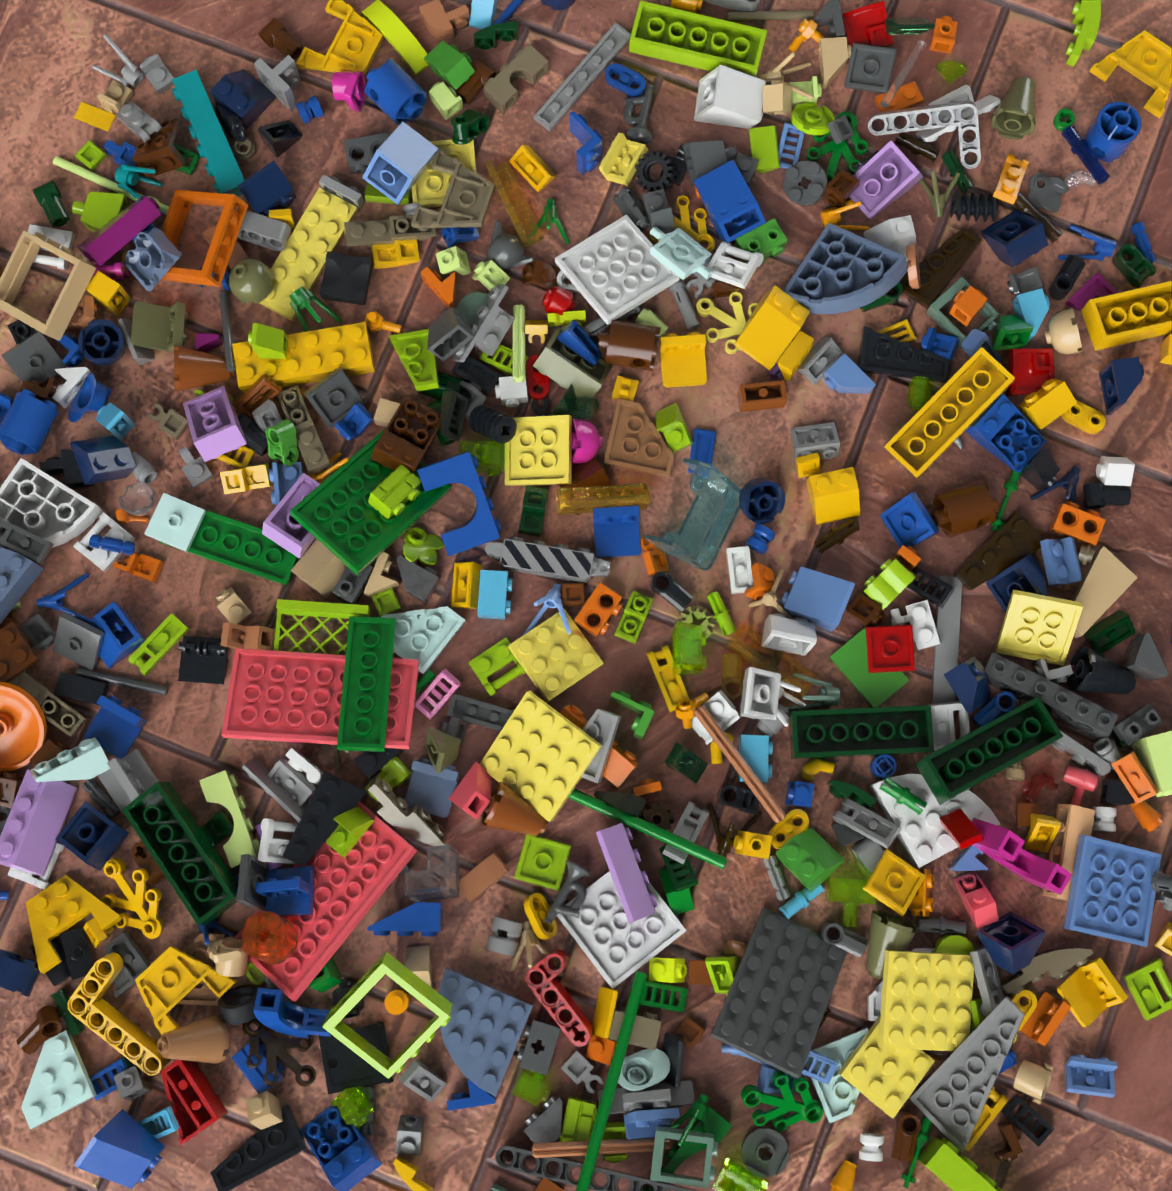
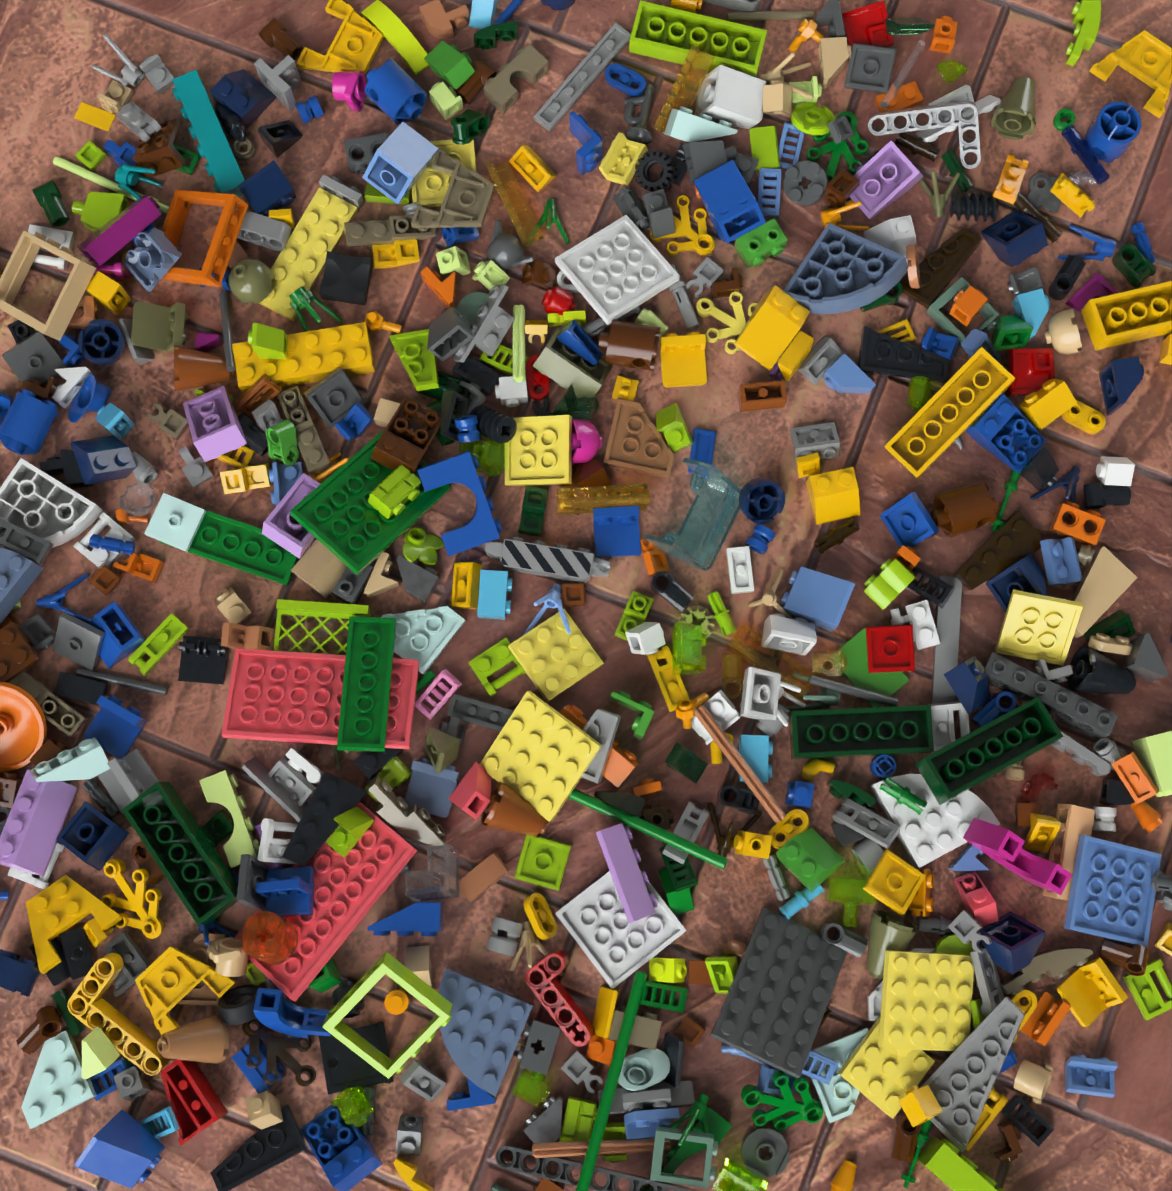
(97, 1053): none -> yellowish green slope
(104, 579): none -> dark orange tile
(386, 602): lime tile -> none
(467, 428): none -> blue wheel
(575, 872): dark grey piece -> none
(593, 607): orange brick -> none
(645, 638): none -> white brick
(680, 253): light aqua plate -> none
(686, 85): none -> clear yellow fence
(694, 128): none -> light aqua slope
(731, 270): white plate -> none
(763, 581): orange bracket -> none
(773, 179): none -> medium blue slope
(836, 657): none -> clear yellow brick
(854, 691): none -> dark grey bar
(866, 611): reddish brown bracket -> none
(871, 1149): white wheel -> none
(920, 1105): none -> yellow brick
(960, 828): red tile -> none
(968, 929): none -> light grey plate
(1072, 195): none -> yellow hinge
(1082, 780): coral piece -> none
(1104, 643): none -> tan plate
(1132, 957): none -> reddish brown piece
(1135, 725): dark grey hips -> none

